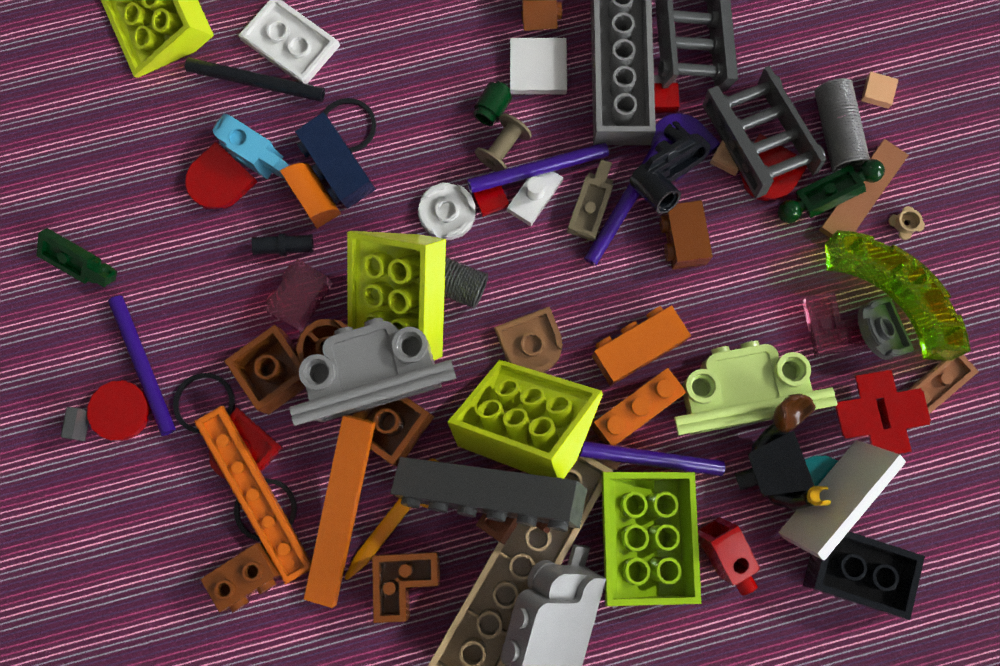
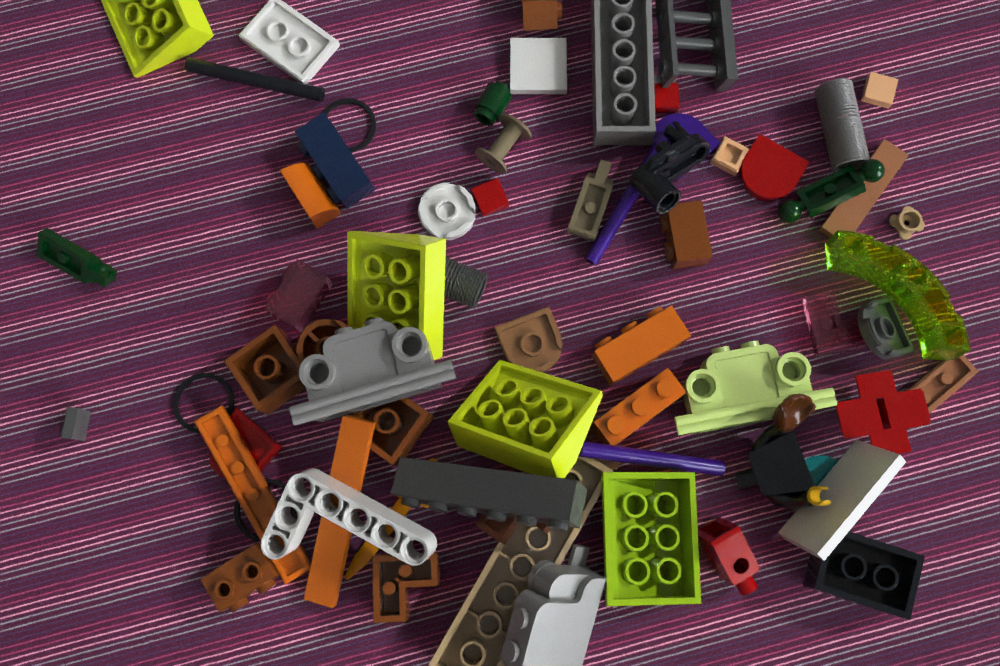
(118, 411): red tile -> none
(142, 365): dark purple piece -> none
(217, 179): red tile -> none
(248, 147): medium azure piece -> none
(282, 244): black pin -> none
(345, 516): none -> white beam
(534, 196): white tile -> none
(537, 168): dark purple piece -> none
(746, 152): dark grey fence -> none

